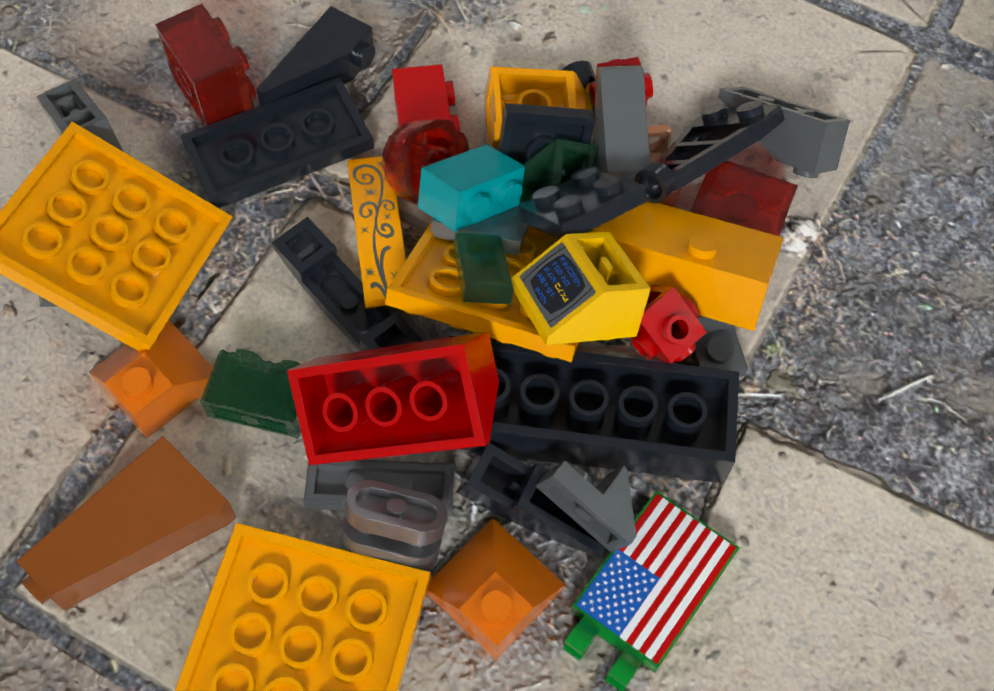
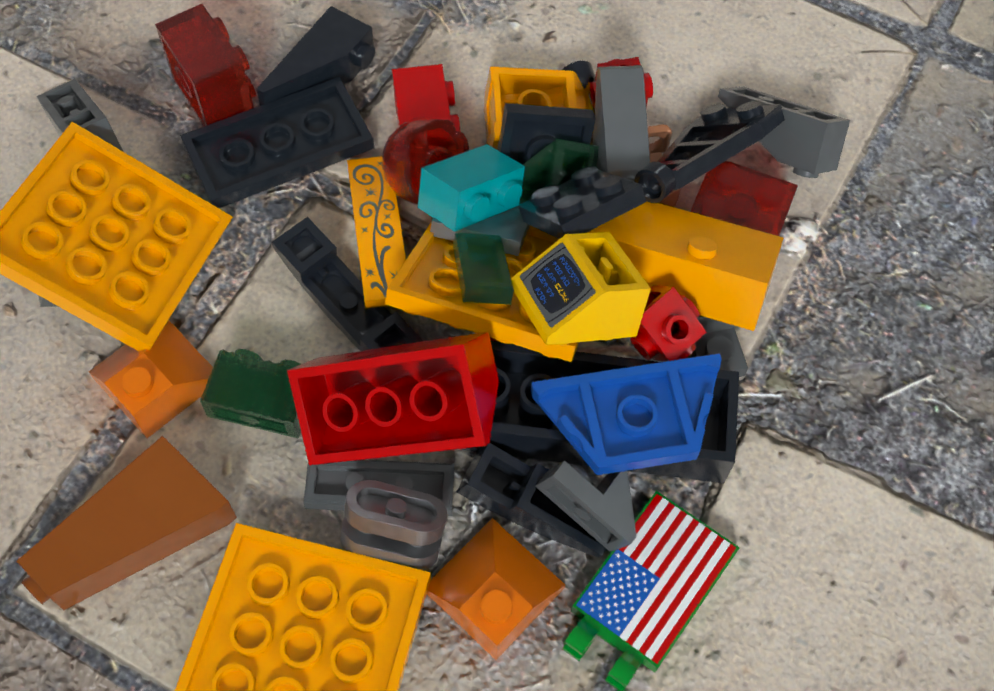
(633, 413): none -> blue wing

